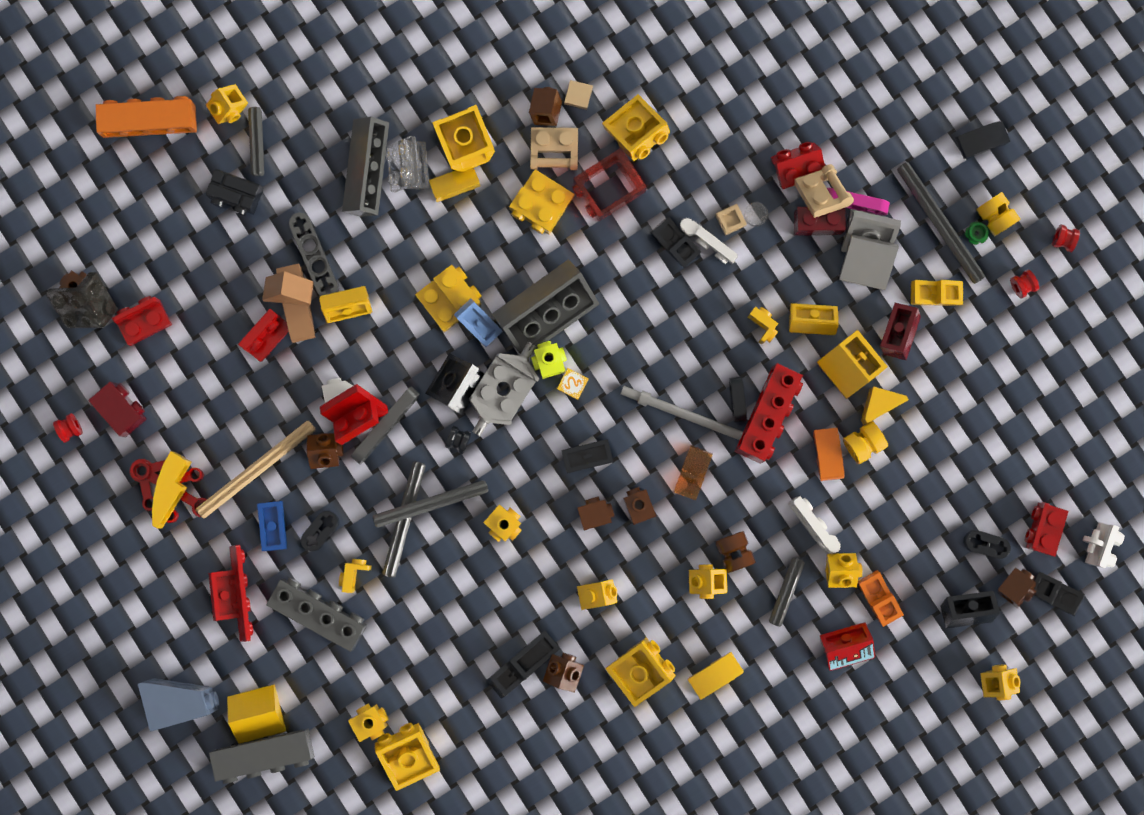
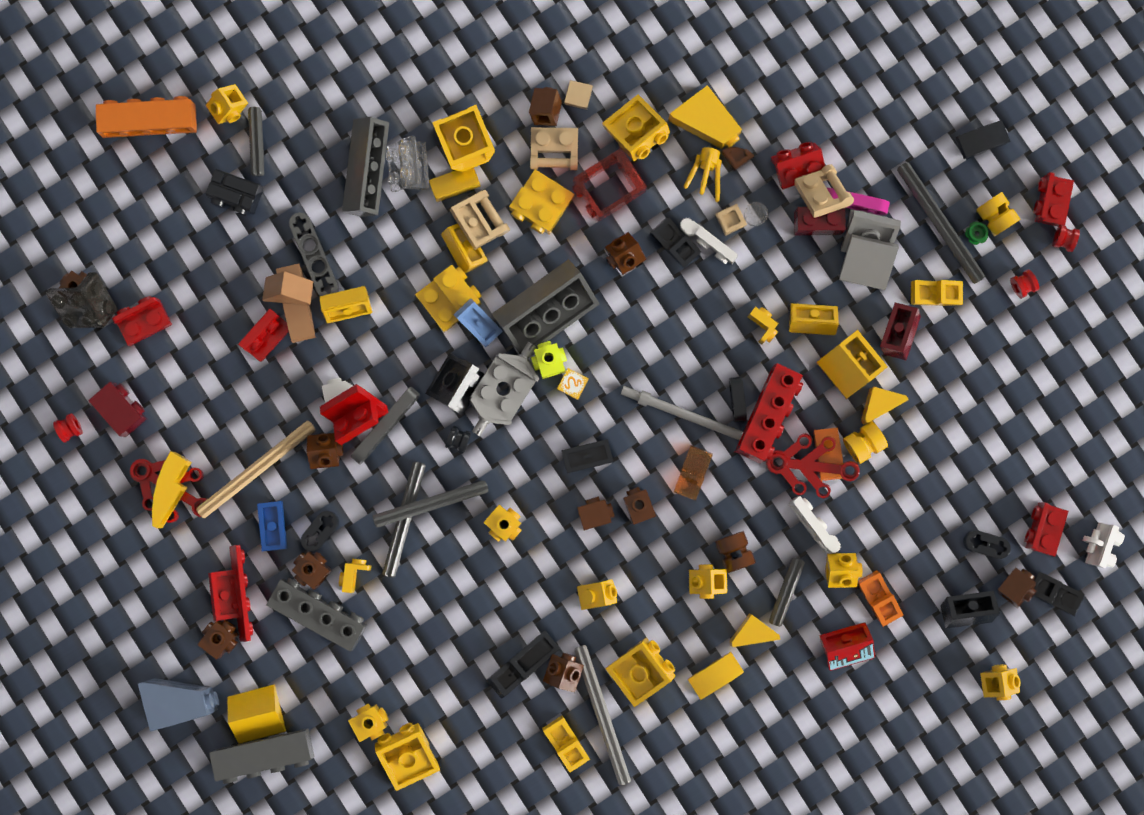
(211, 641): none -> reddish brown brick
(319, 573): none -> reddish brown brick
(461, 249): none -> yellow slope
(473, 222): none -> tan plate
(566, 743): none -> yellow slope
(602, 715): none -> light grey axle
(624, 253): none -> reddish brown brick
(707, 119): none -> yellow slope
(709, 160): none -> yellow plant
(737, 156): none -> reddish brown tile
(753, 632): none -> yellow slope
(808, 465): none -> red plant
(1053, 200): none -> red bracket

